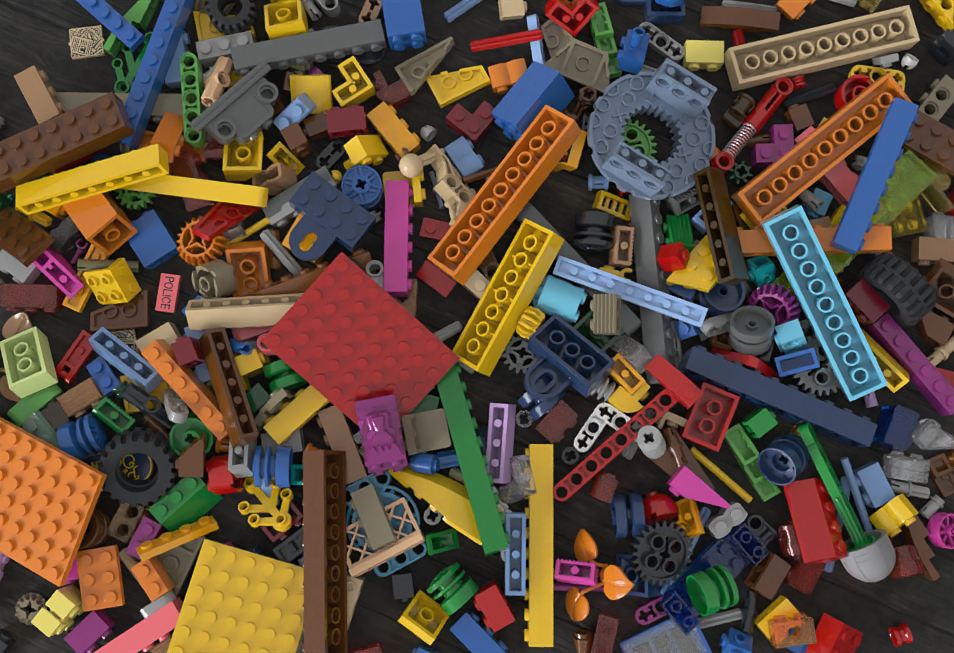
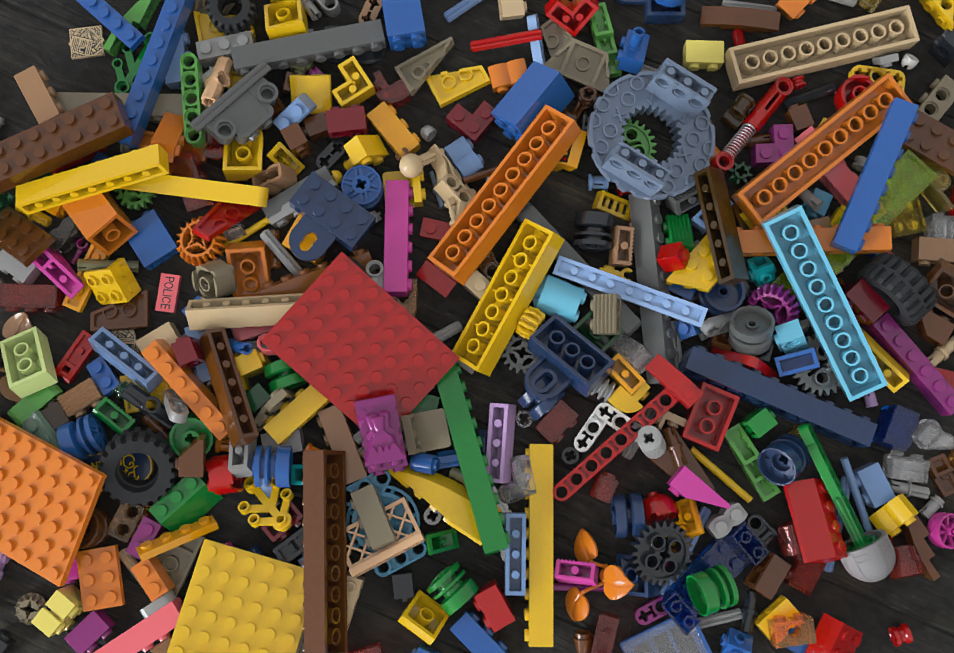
(661, 50): light grey beam -> none

